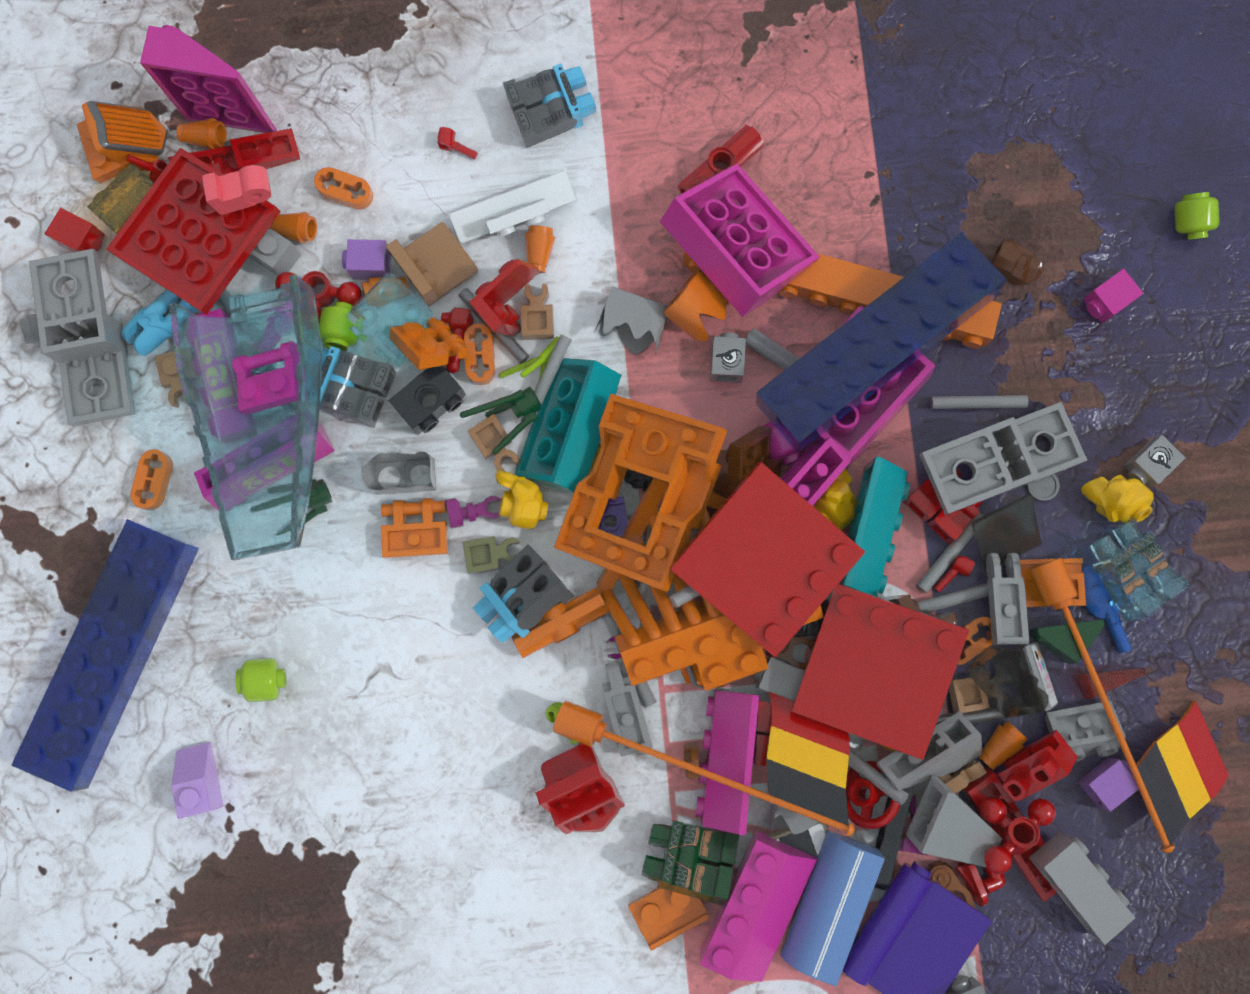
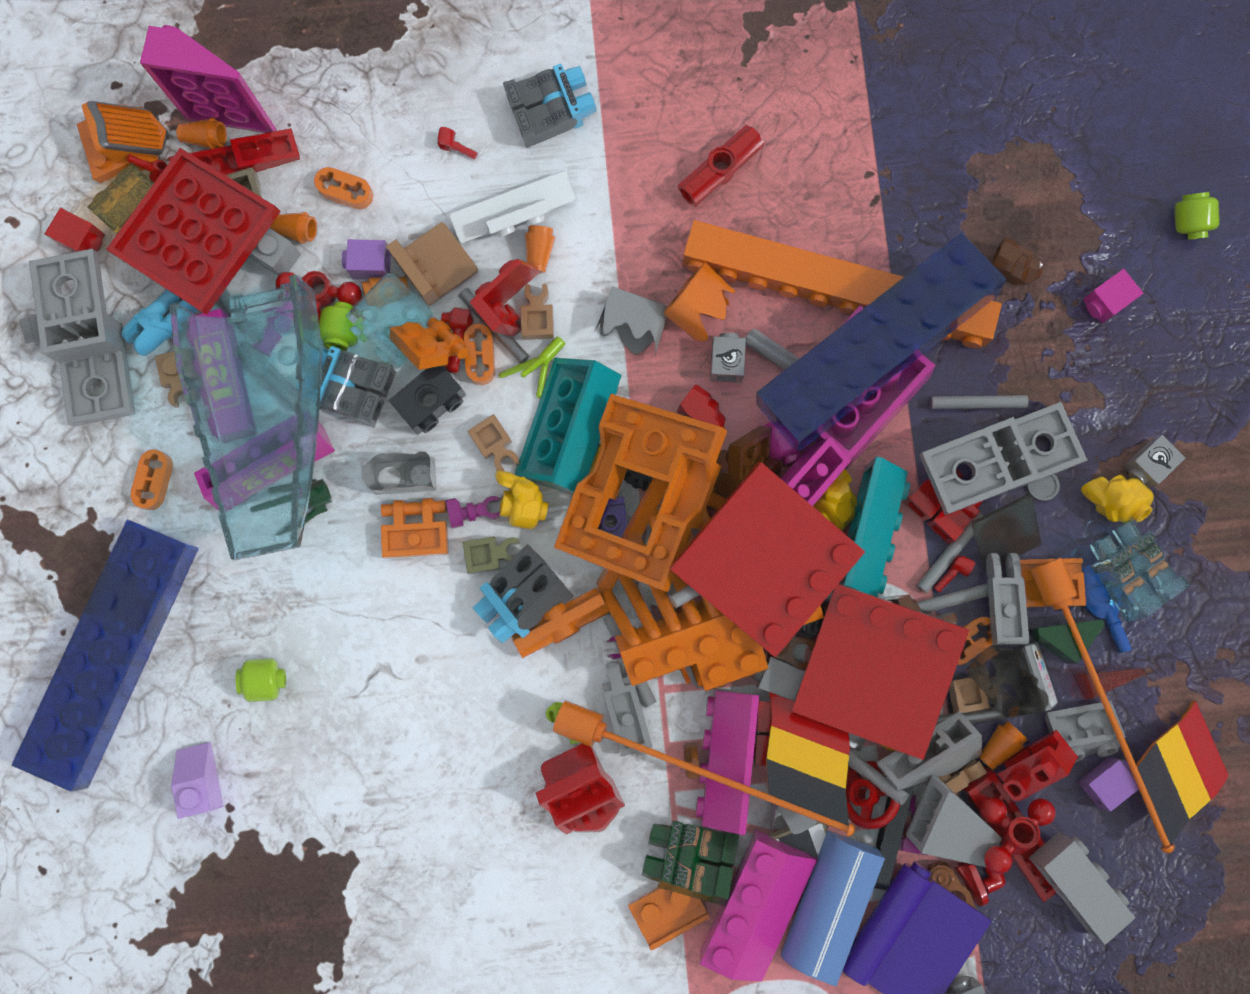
(237, 189): coral leg -> none
(268, 388): dark pink plate -> none
(522, 403): dark green plant -> none
(551, 368): light grey bar -> none
(701, 406): none -> red rock
(738, 238): dark pink slope -> none

